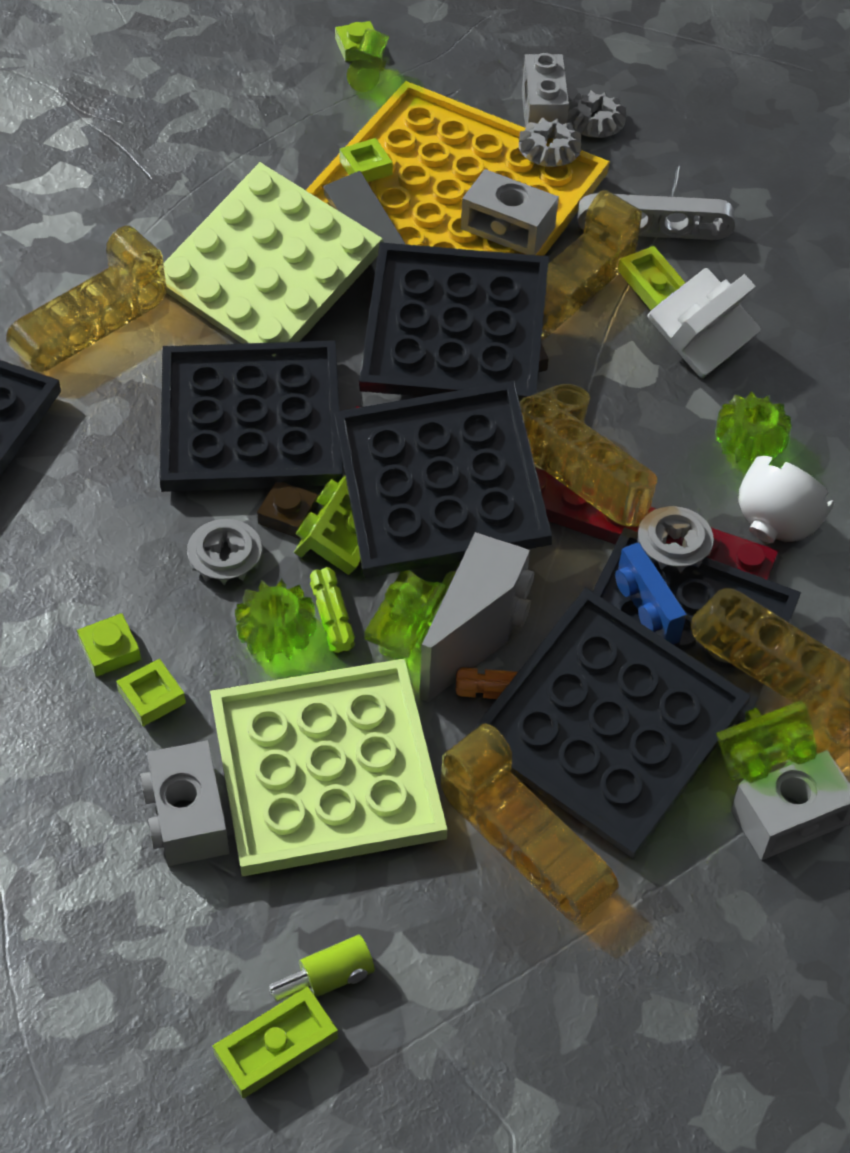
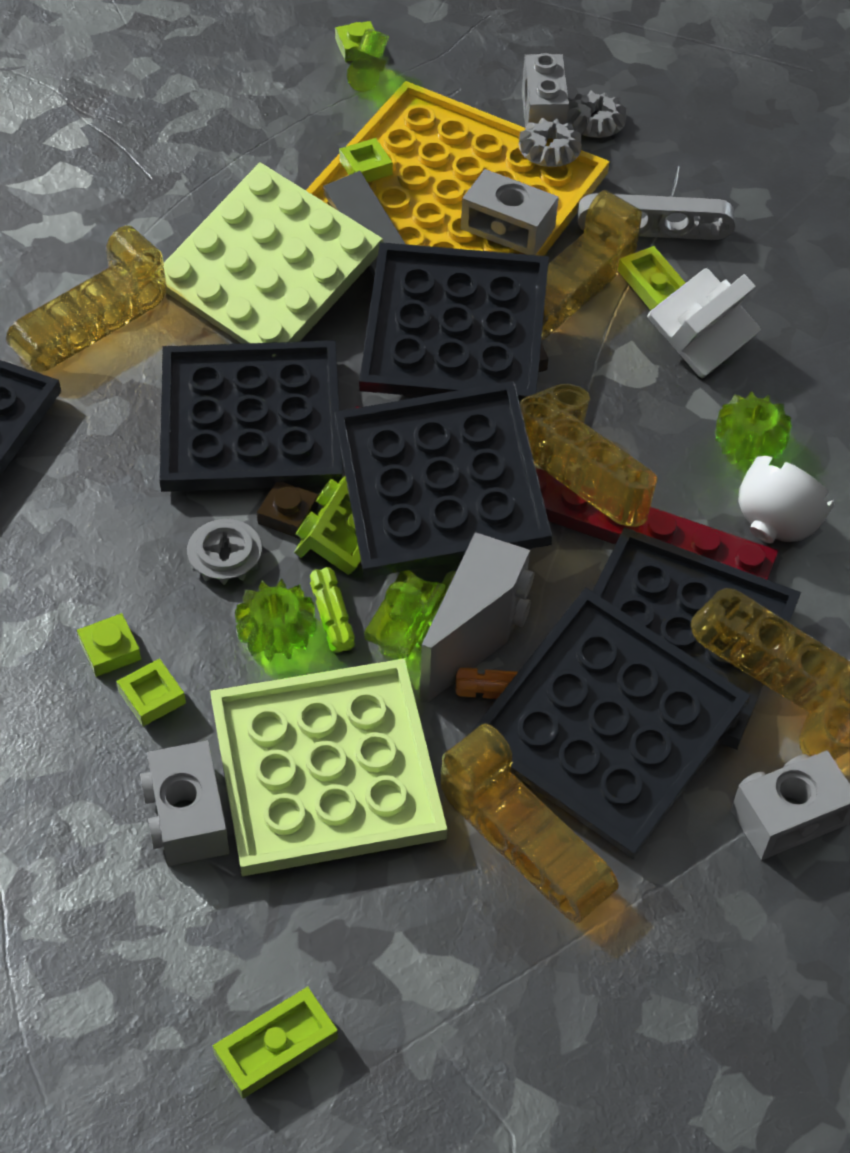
(328, 969): lime piece -> none
(650, 594): blue plate -> none
(677, 523): light grey gear -> none
(767, 741): clear neon green hips -> none

